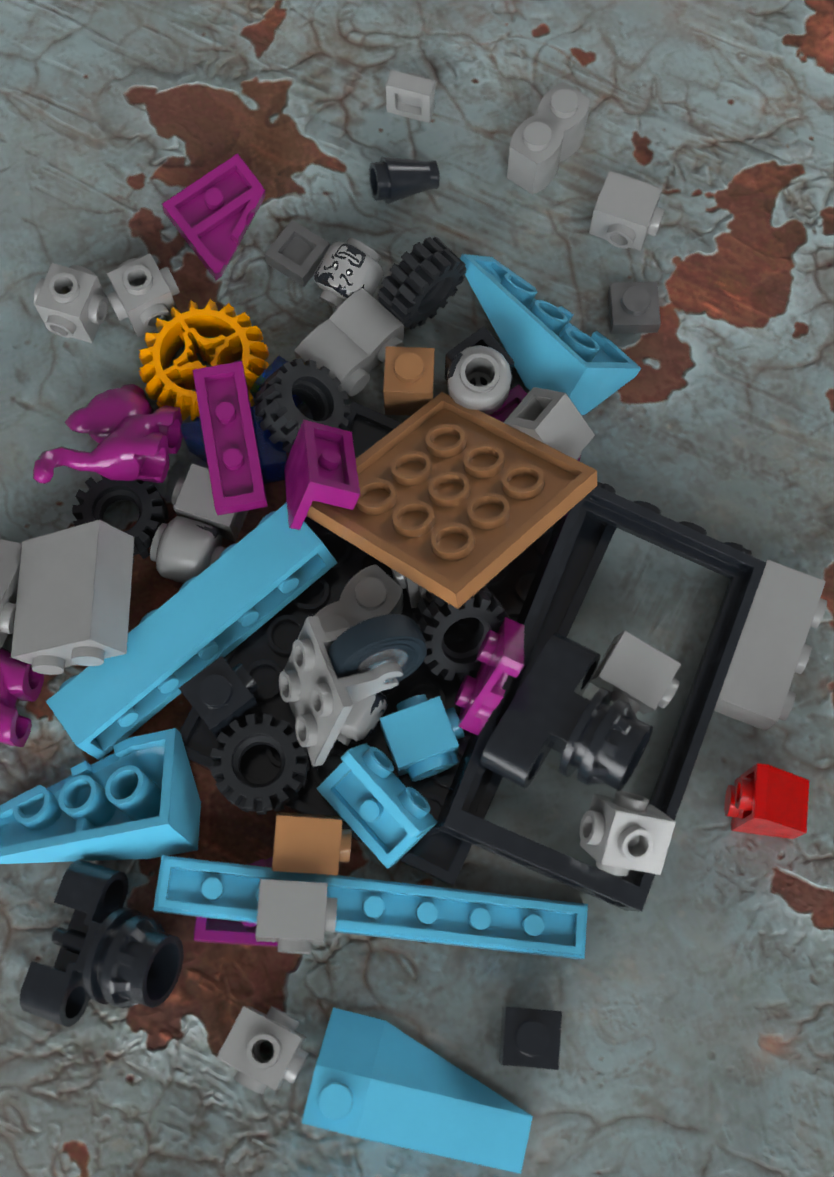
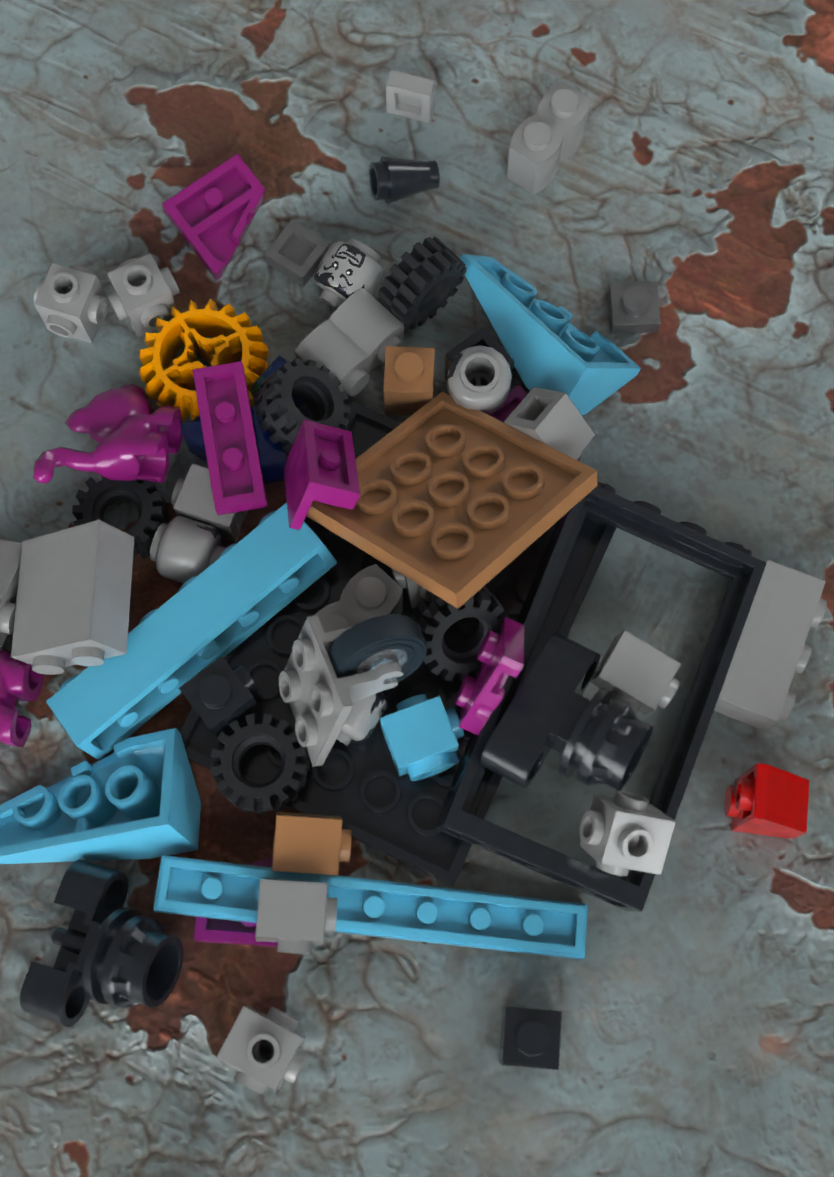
(377, 803): medium azure bracket -> none
(399, 1093): medium azure wedge -> none
(626, 211): light grey brick -> none

